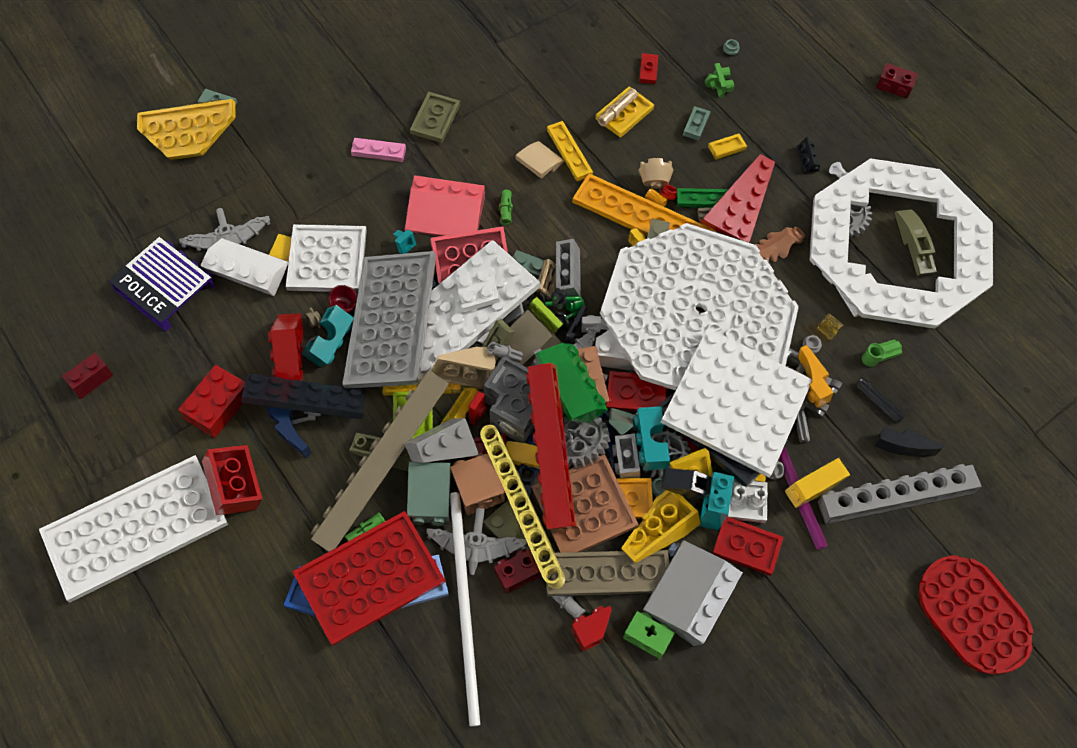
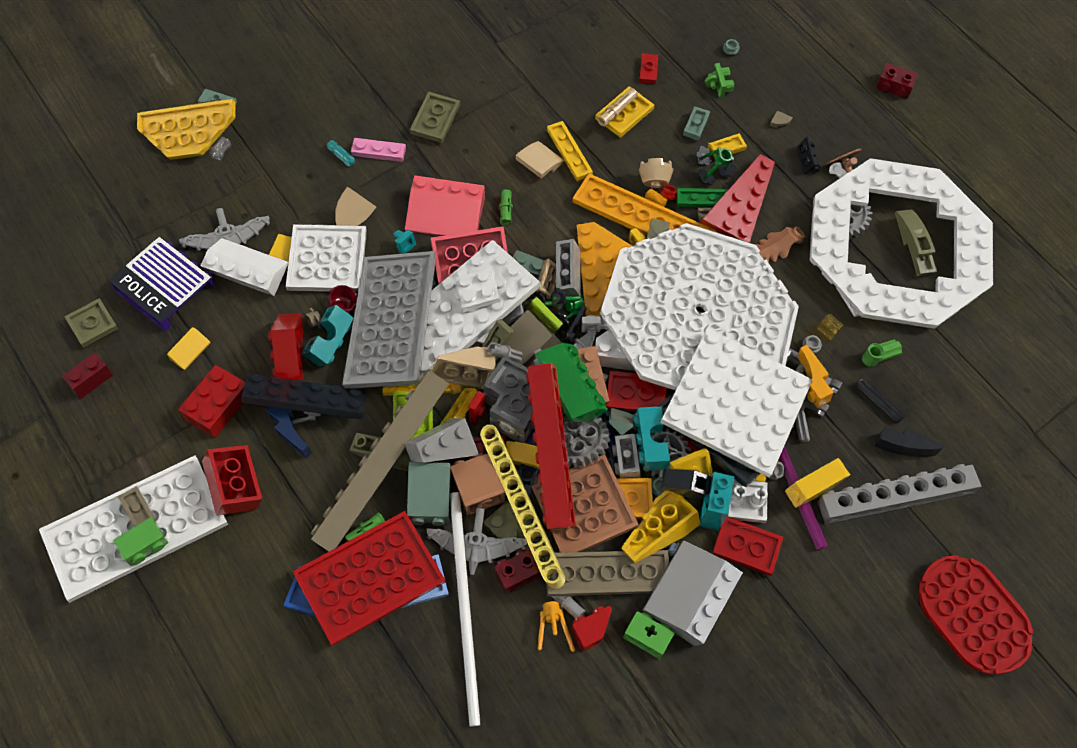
(91, 322): none -> olive plate
(136, 506): none -> dark tan plate
(141, 542): none -> bright green brick
(188, 348): none -> yellow slope
(219, 148): none -> clear bush
(340, 153): none -> teal axle
(352, 209): none -> tan shield
(552, 614): none -> light orange plant
(598, 259): none -> light orange plate
(723, 163): none -> plant
(780, 119): none -> dark tan tile
(847, 163): none -> nougat shield

